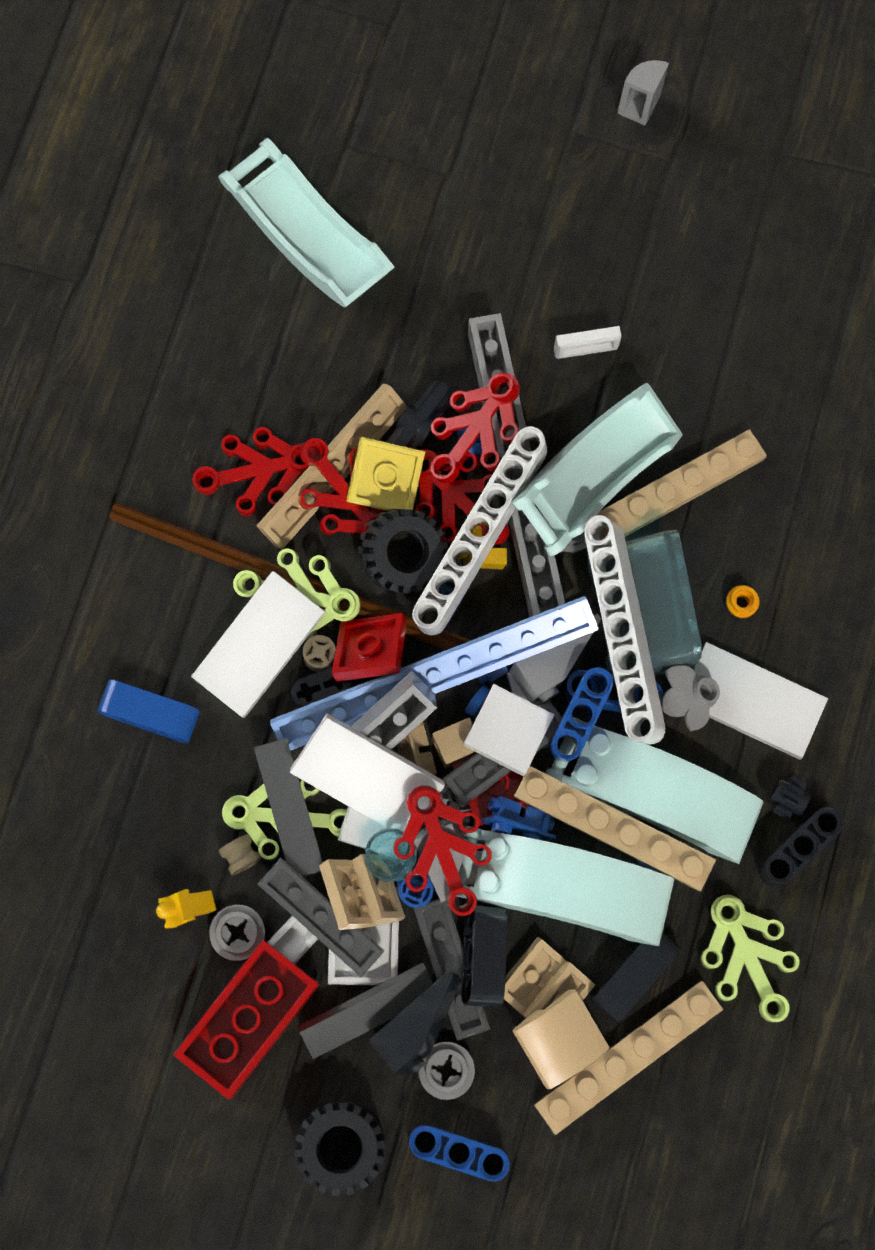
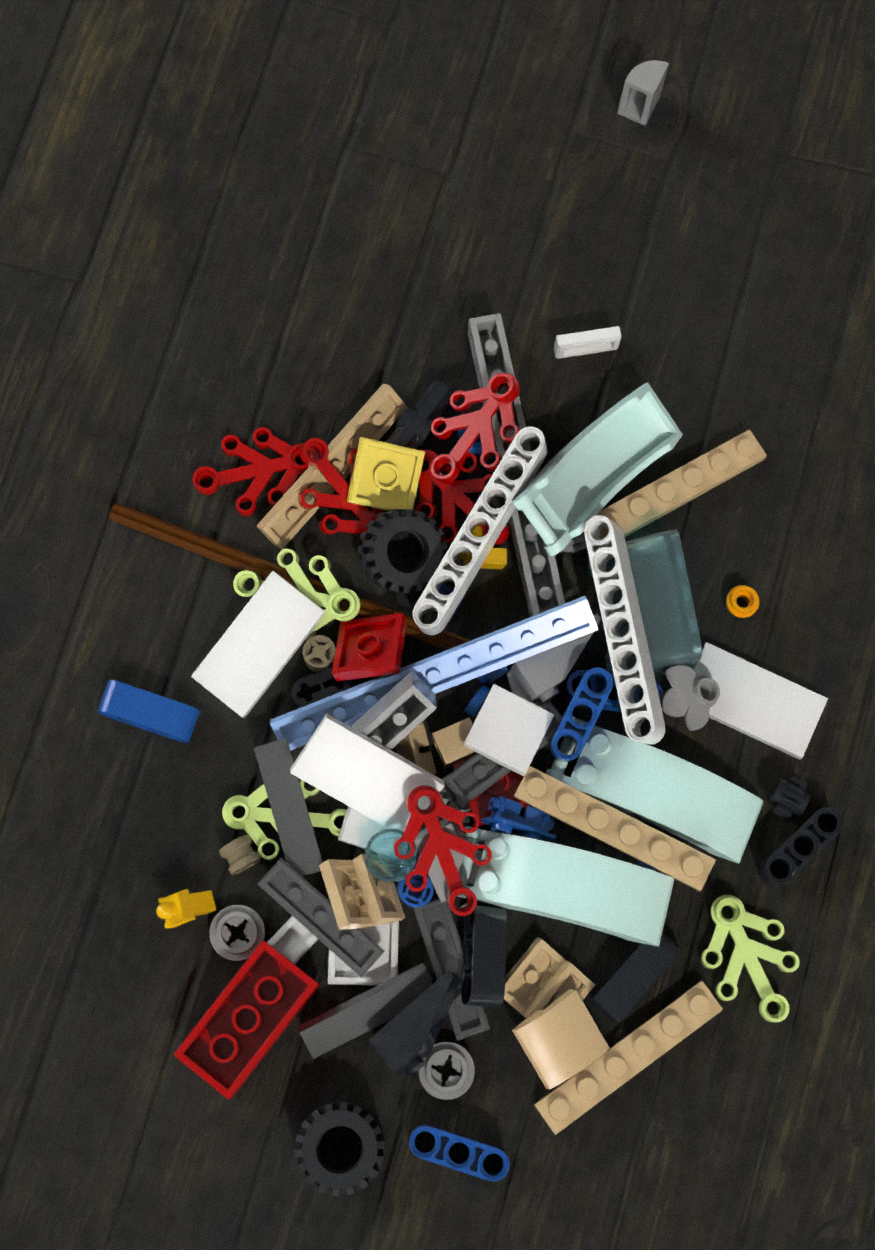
(306, 226): light aqua windscreen -> none

